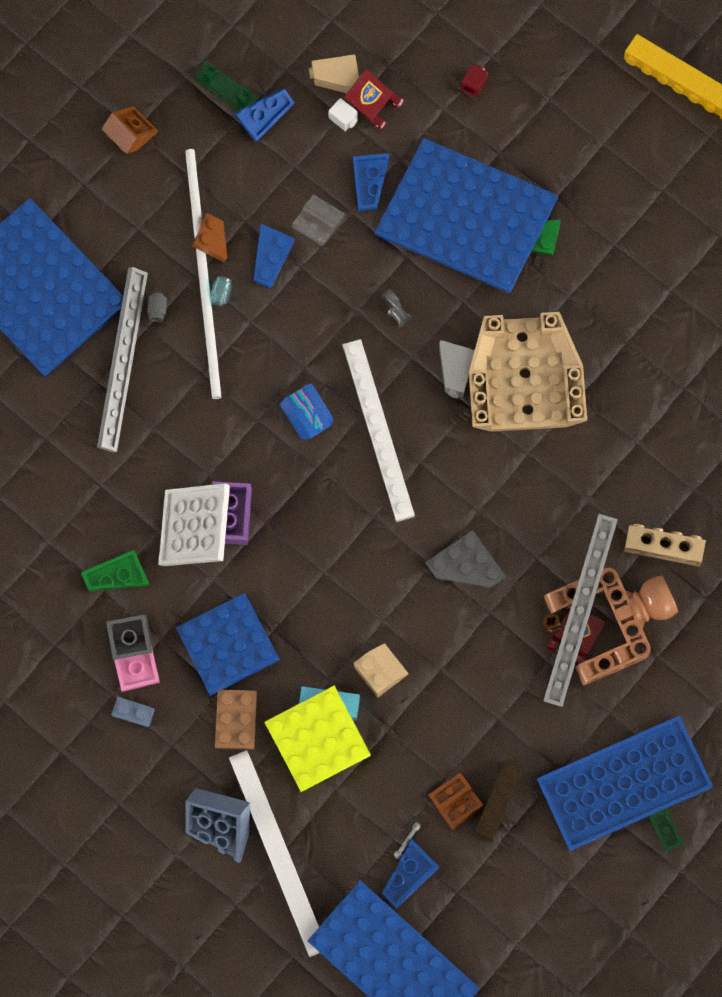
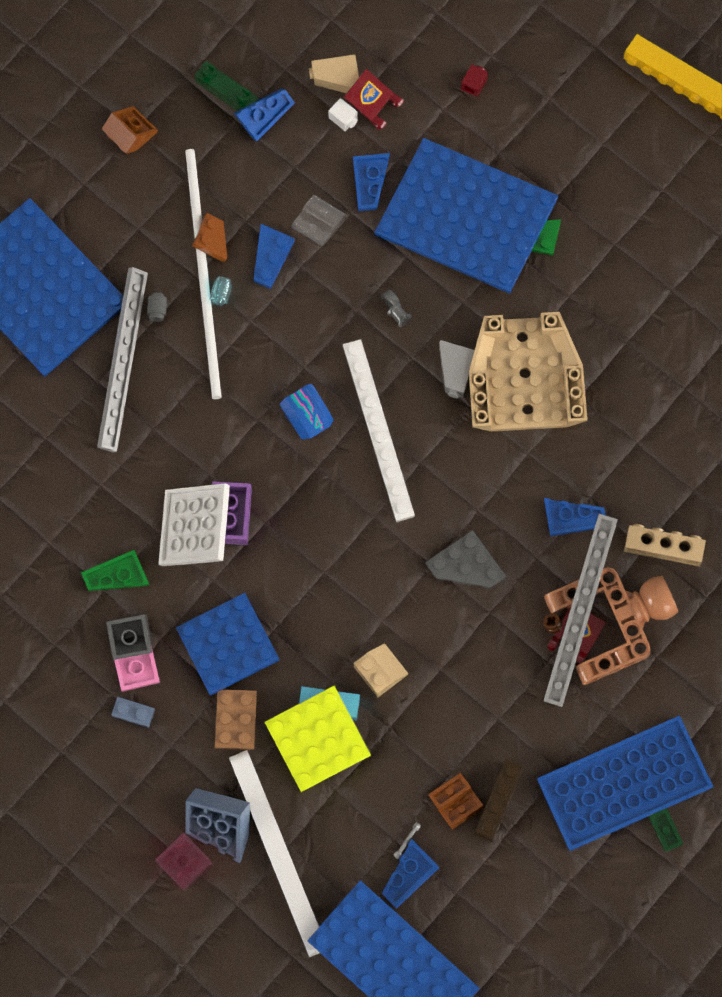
(183, 861): none -> clear pink brick
(570, 517): none -> blue wing

